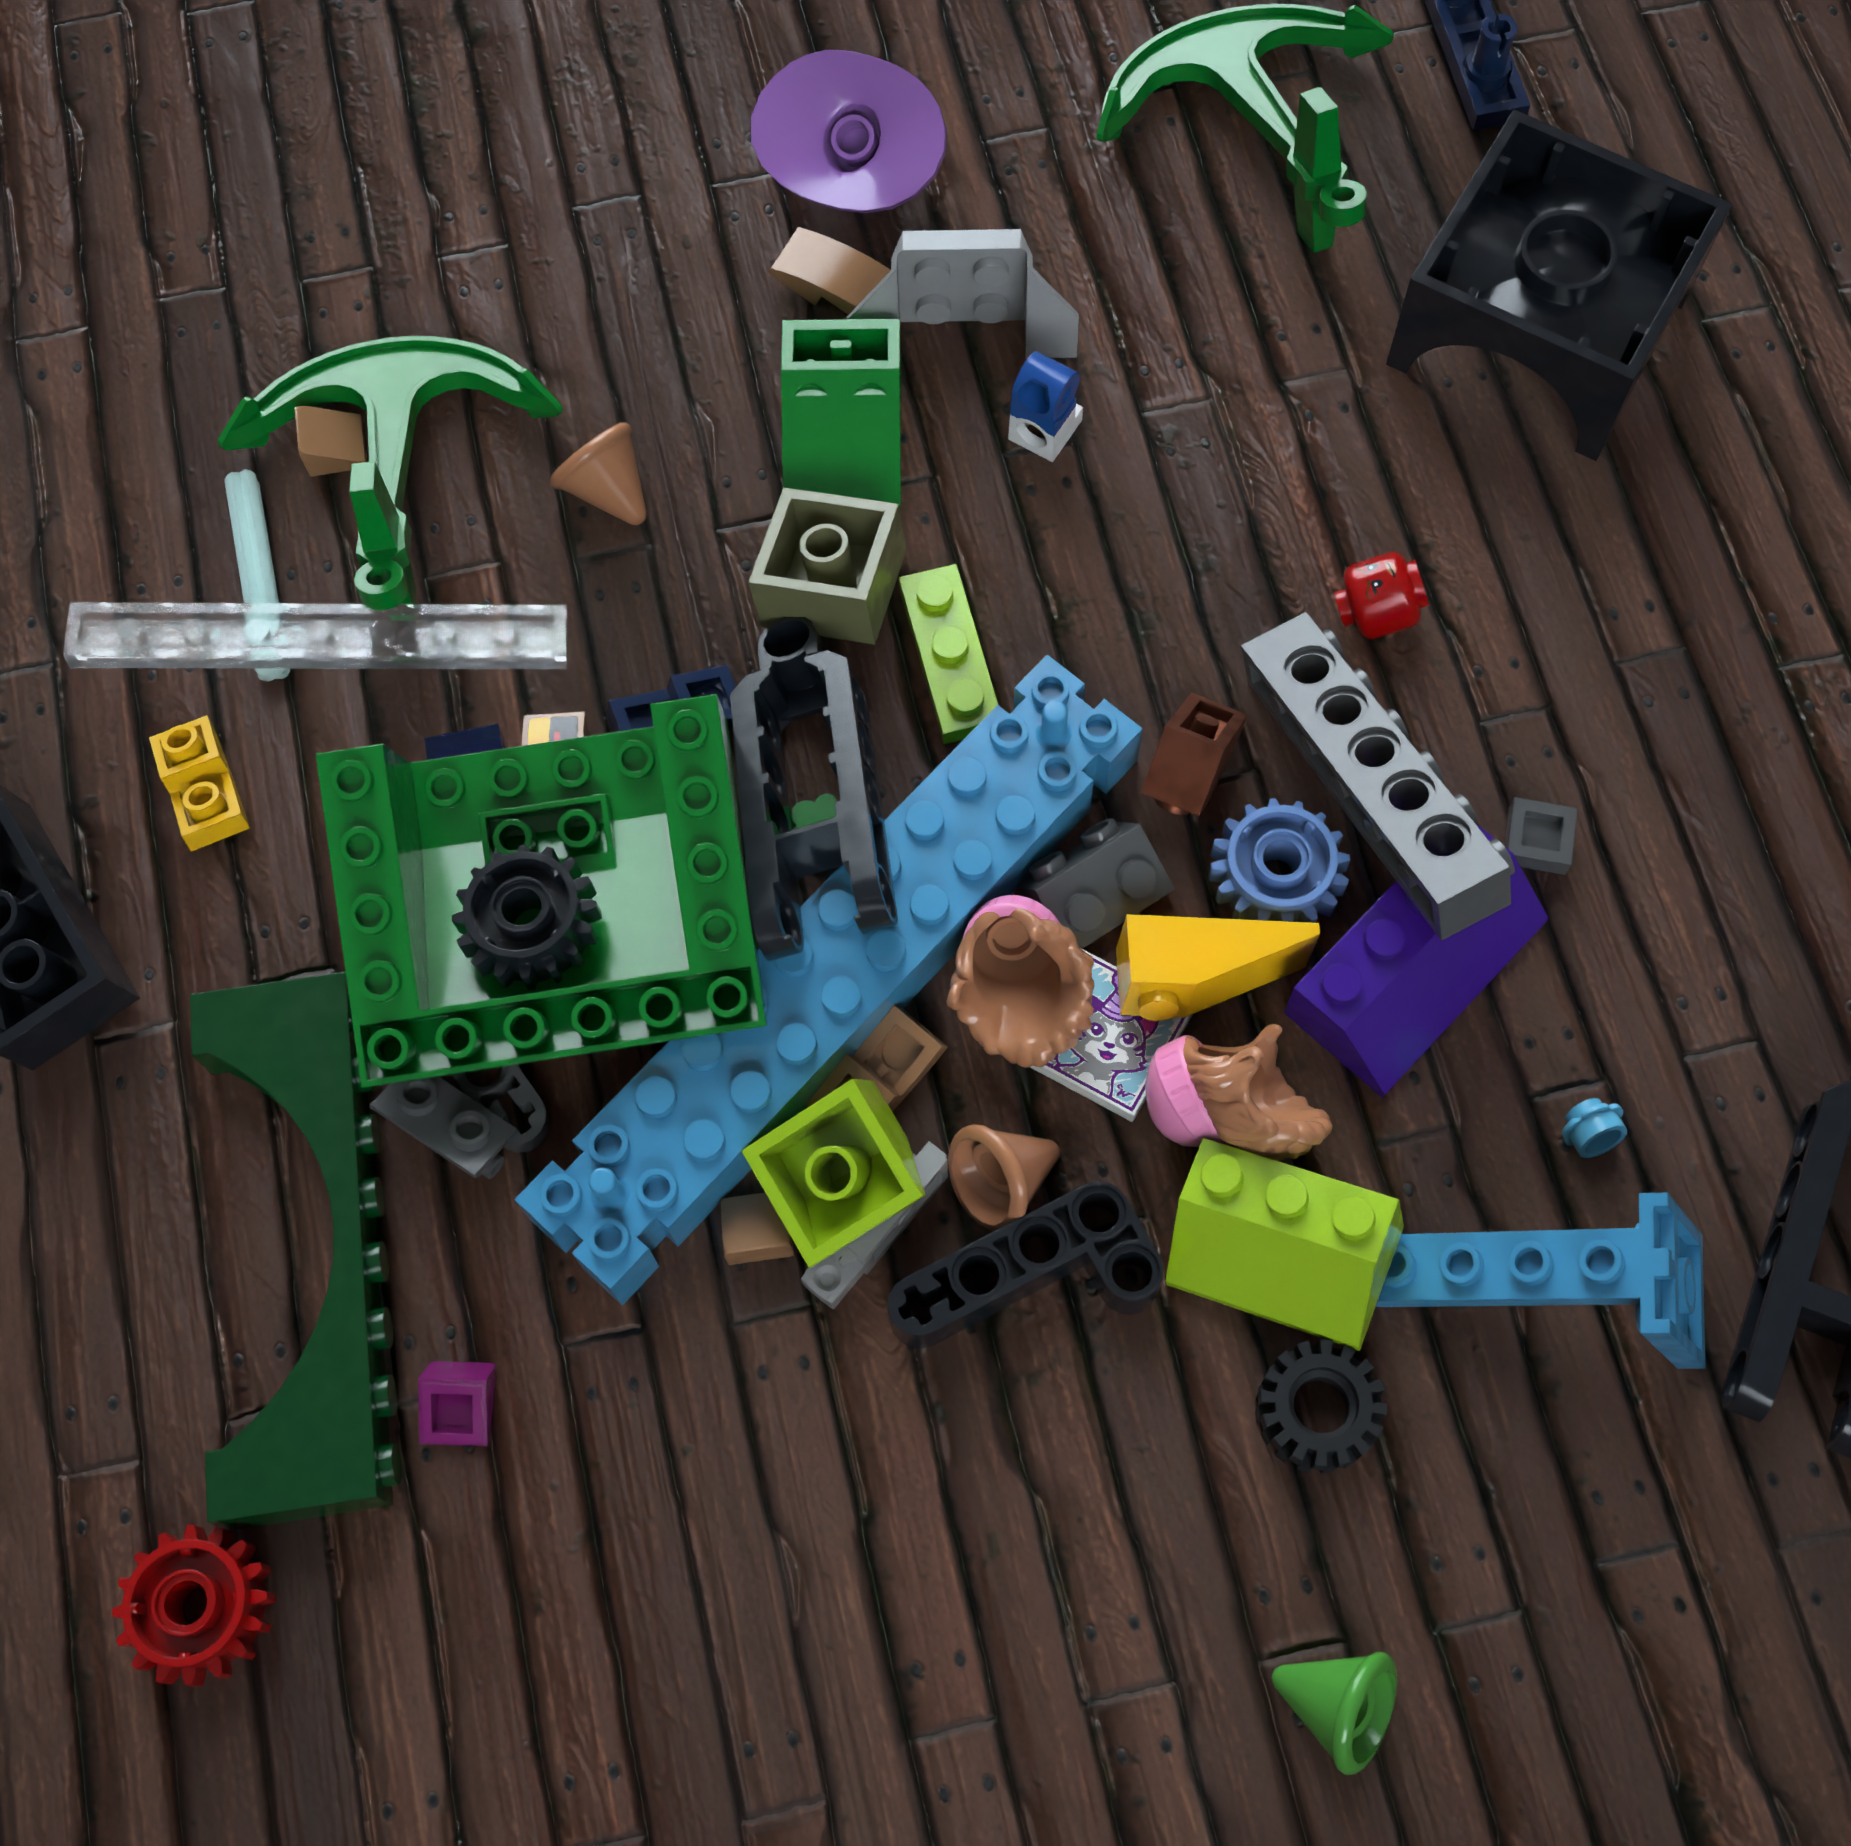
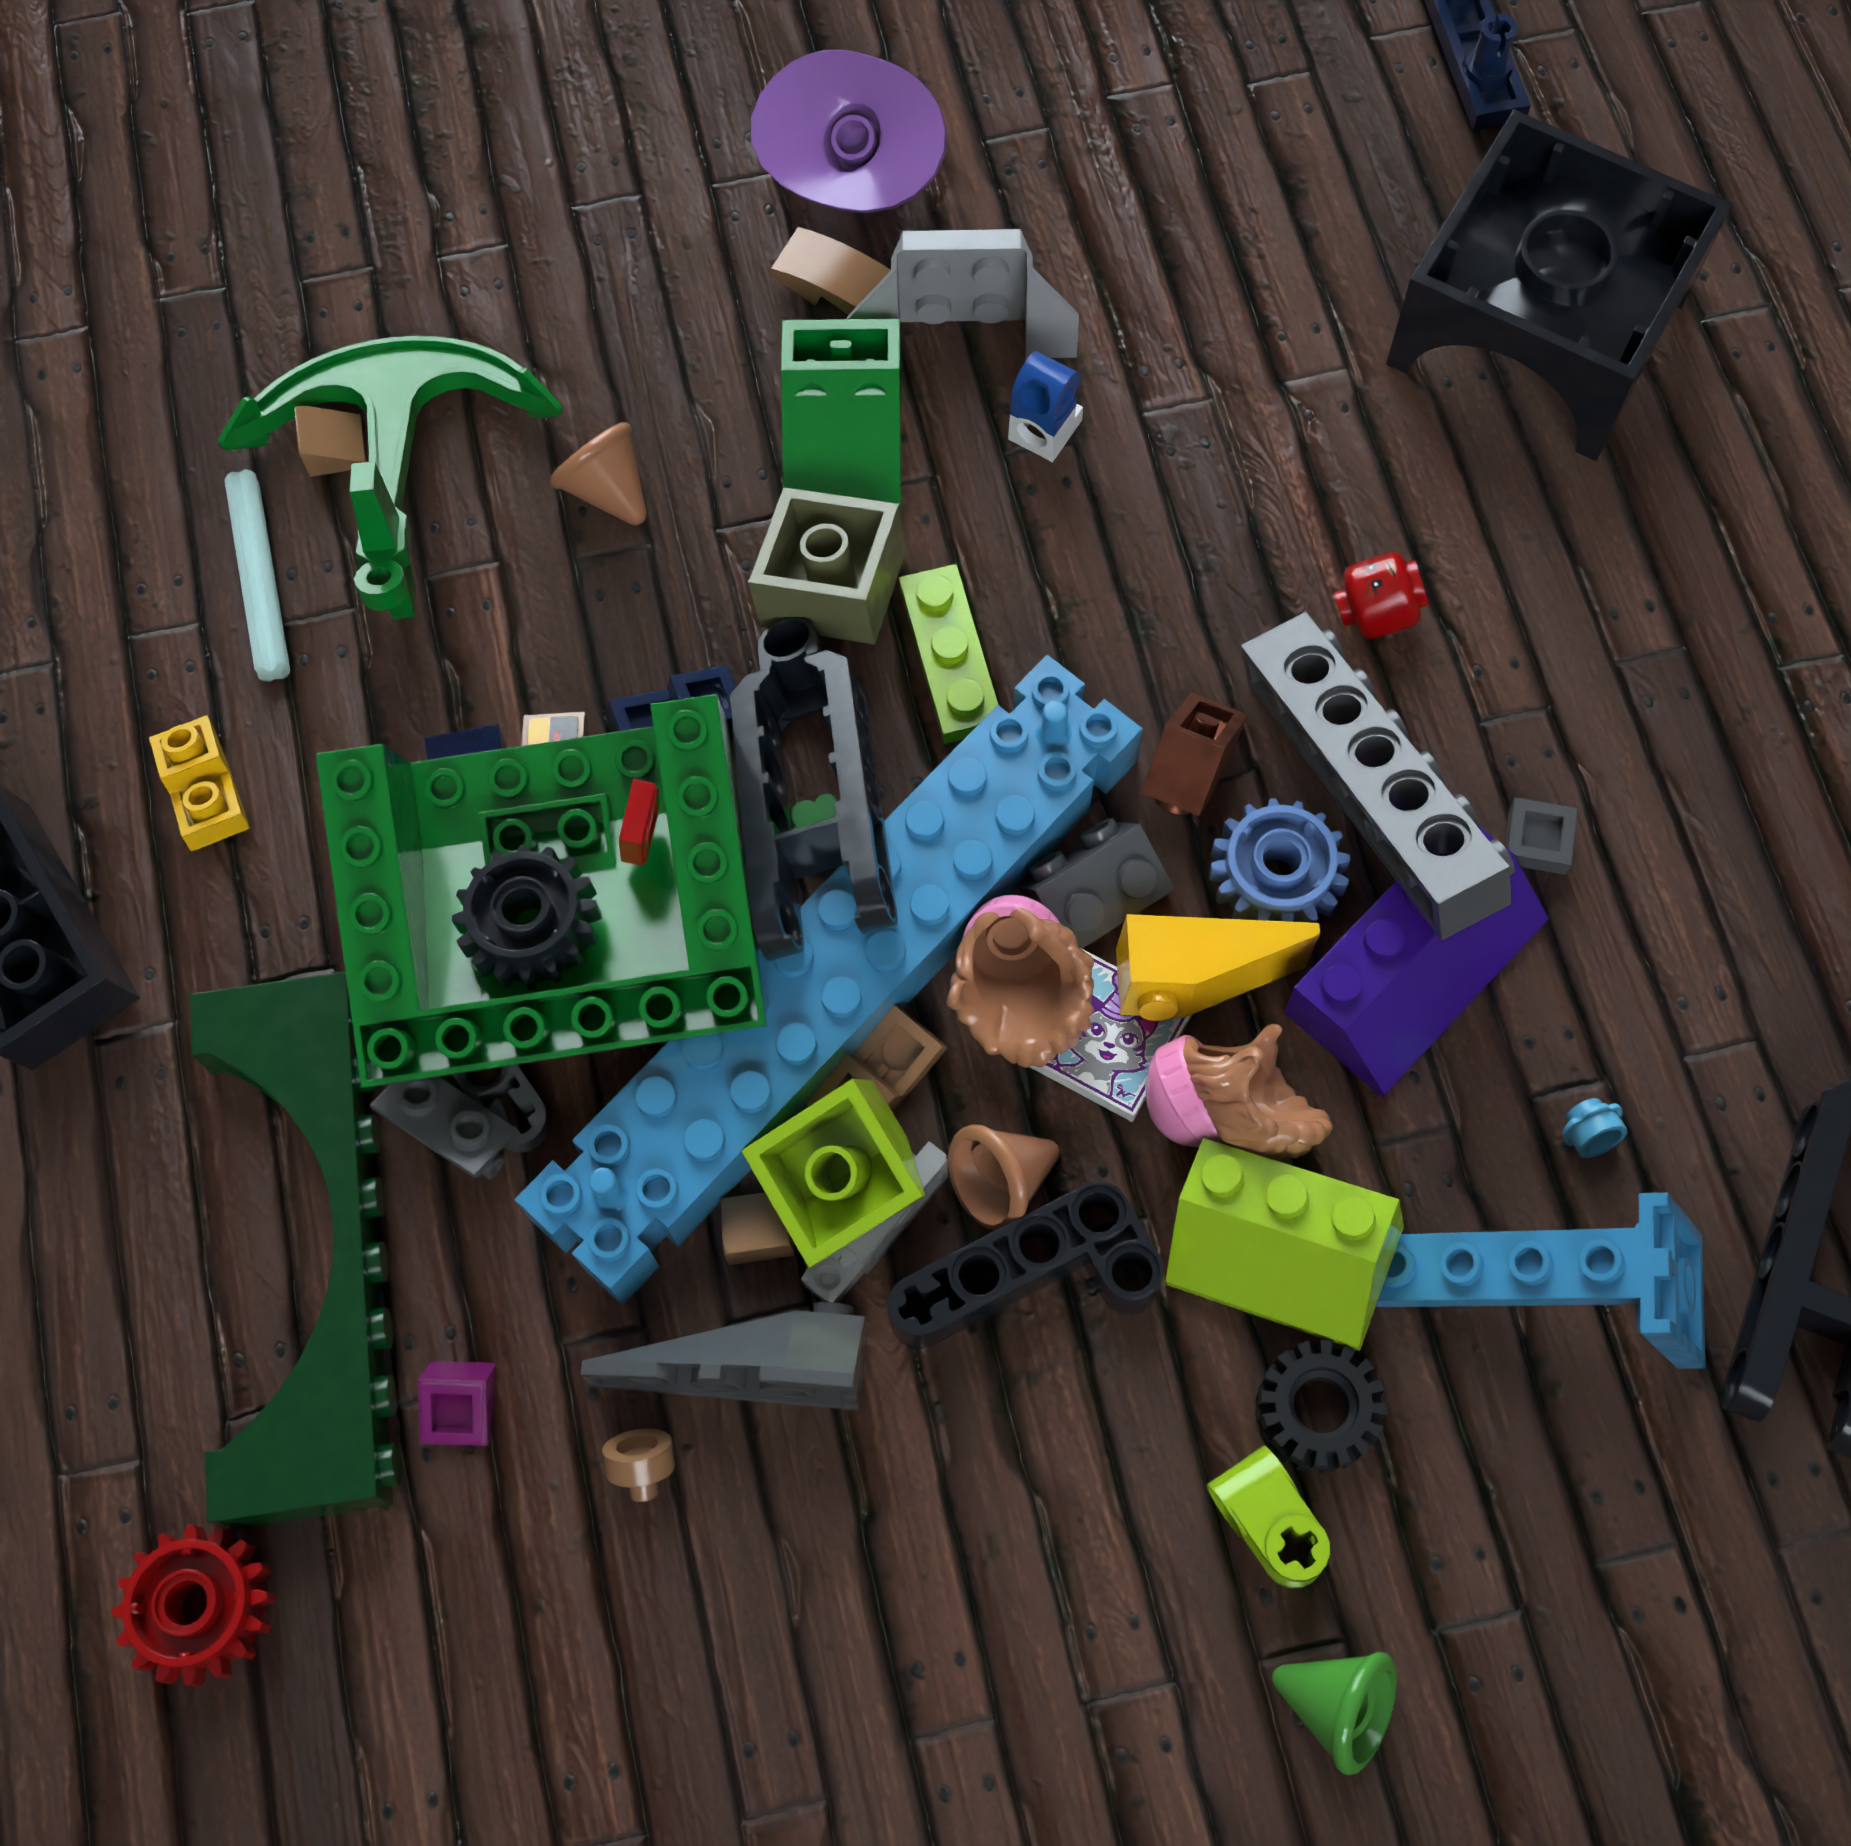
(315, 636): clear plate -> none
(639, 822): none -> red tile
(639, 1461): none -> medium nougat tile
(773, 1359): none -> dark grey wedge
(1224, 53): green piece -> none
(1265, 1507): none -> lime piece

